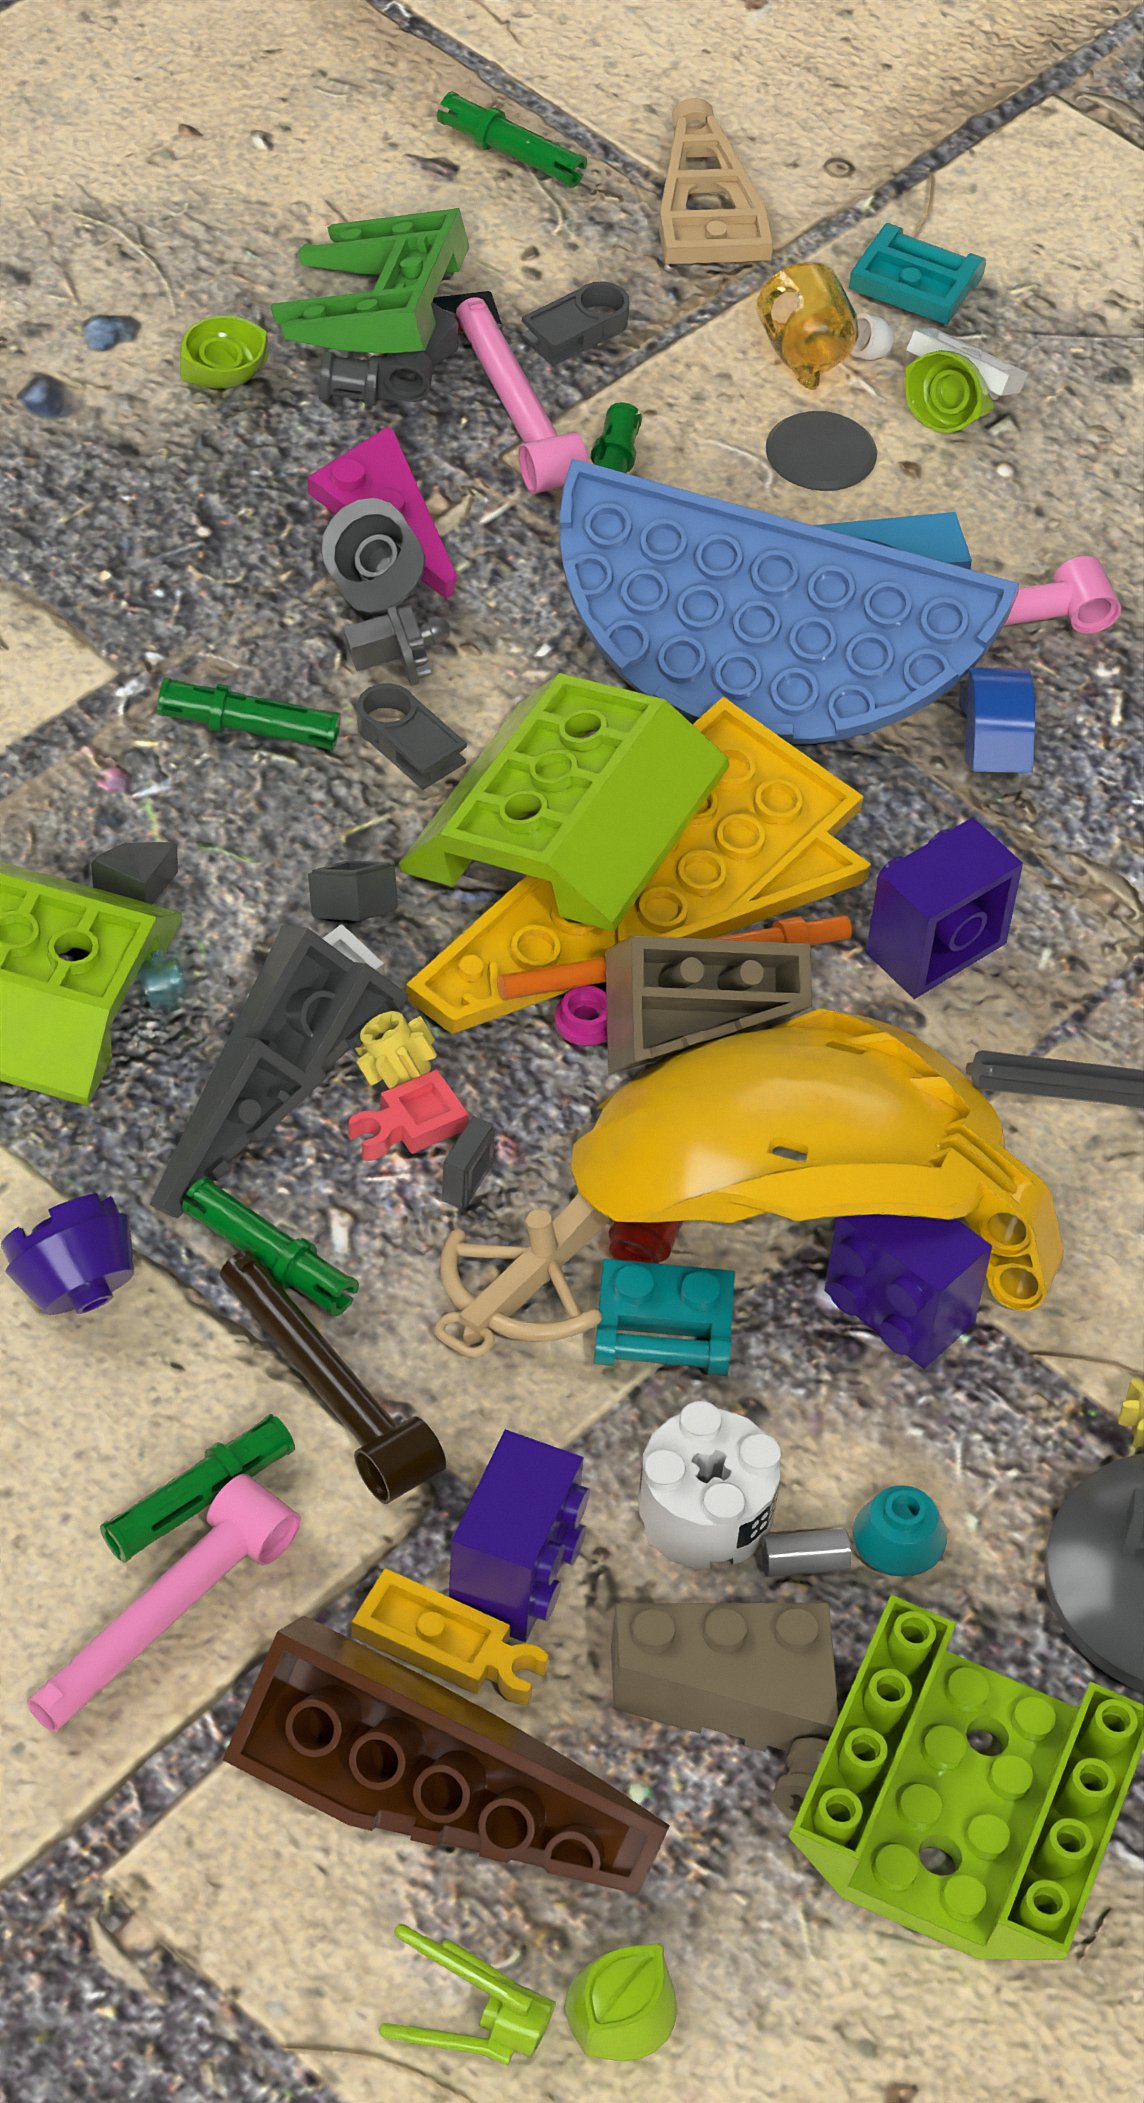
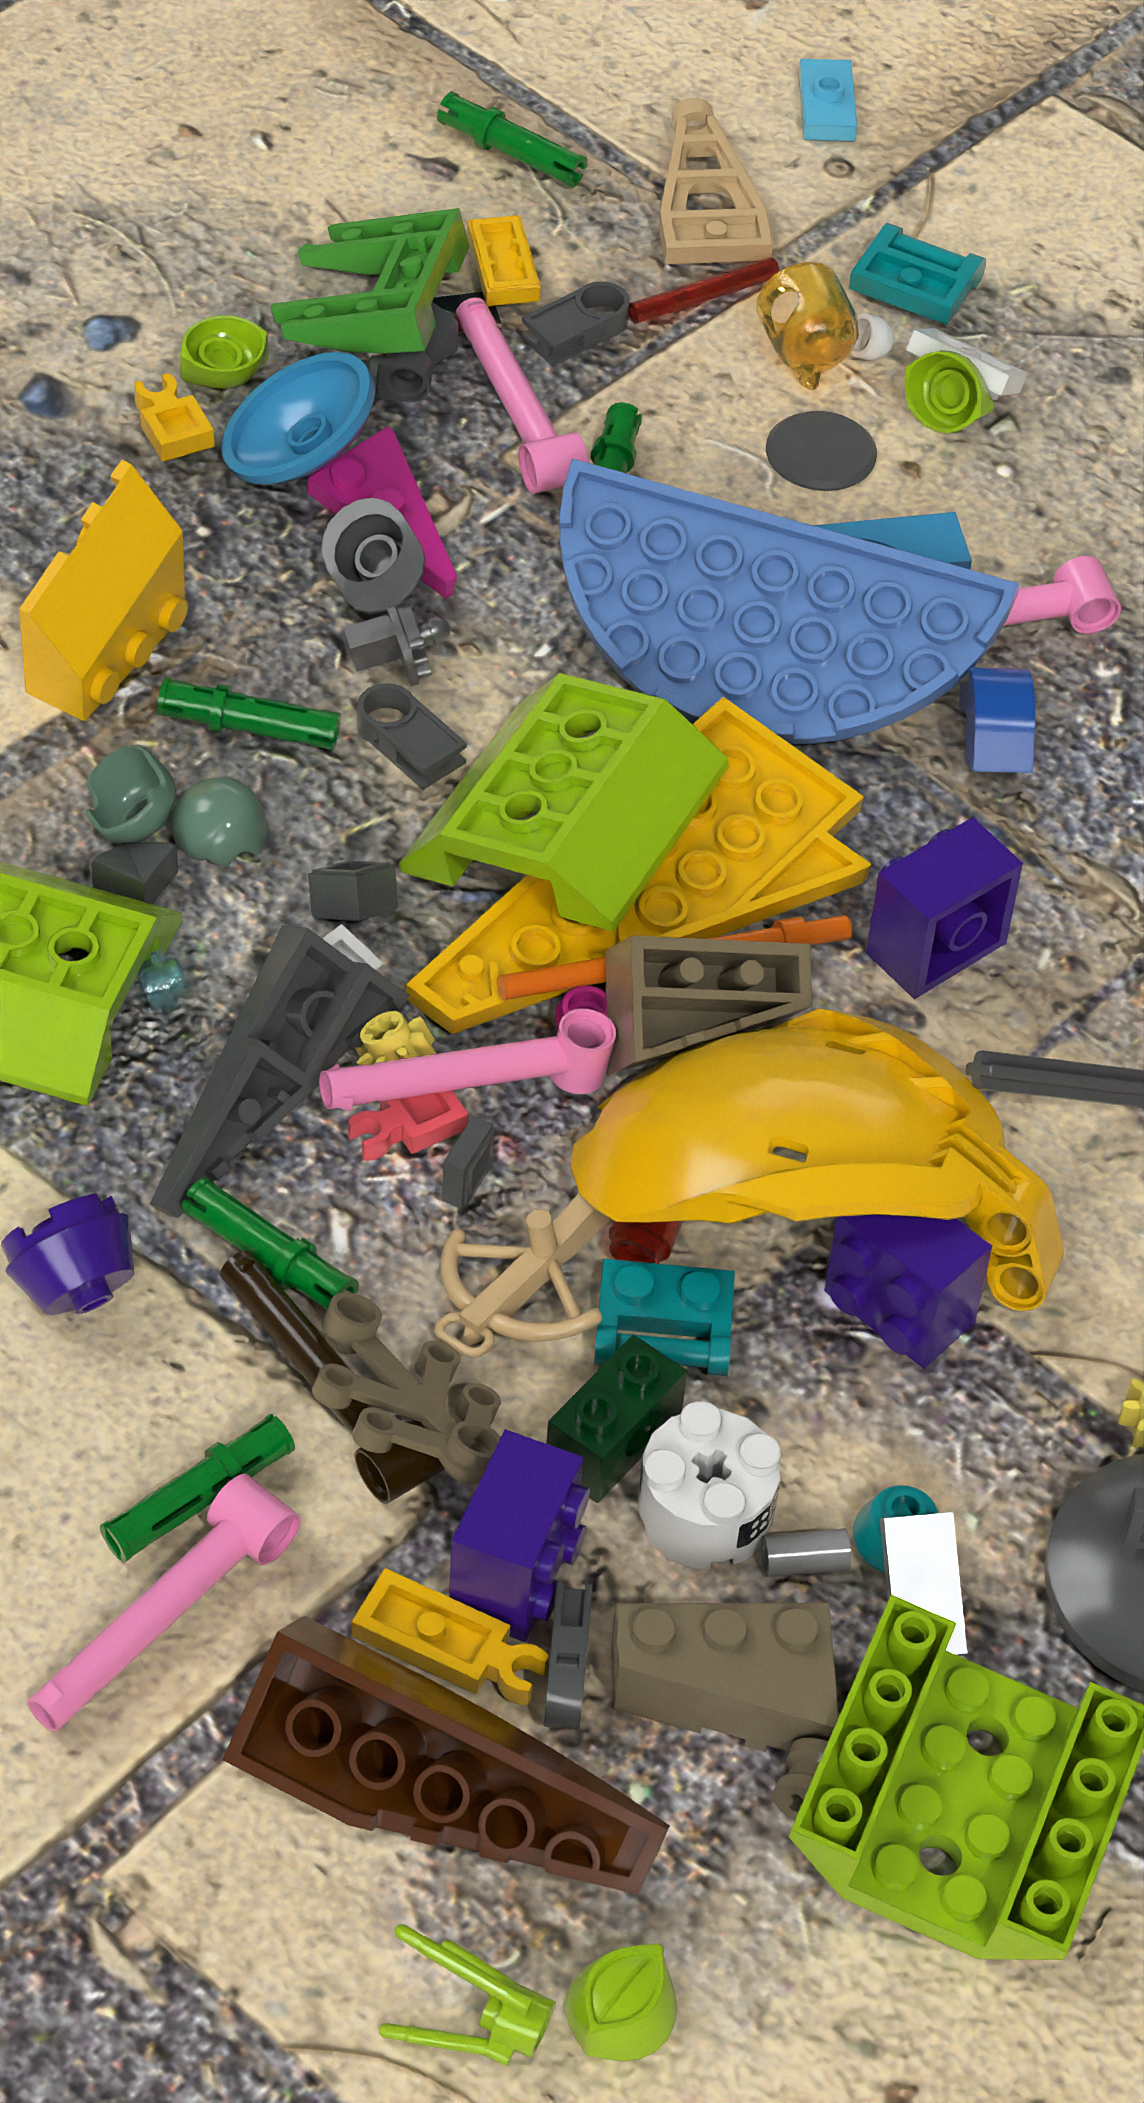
(105, 601): none -> yellow wedge
(130, 795): none -> sand green hair
(172, 423): none -> yellow plate
(219, 821): none -> sand green hair
(299, 419): none -> dark azure dish
(460, 1447): none -> dark tan plant
(503, 260): none -> yellow plate
(568, 1657): none -> dark grey piece
(573, 1060): none -> bright pink piece
(618, 1412): none -> dark green brick
(703, 290): none -> clear red piece
(827, 100): none -> medium azure plate
(924, 1567): none -> tile

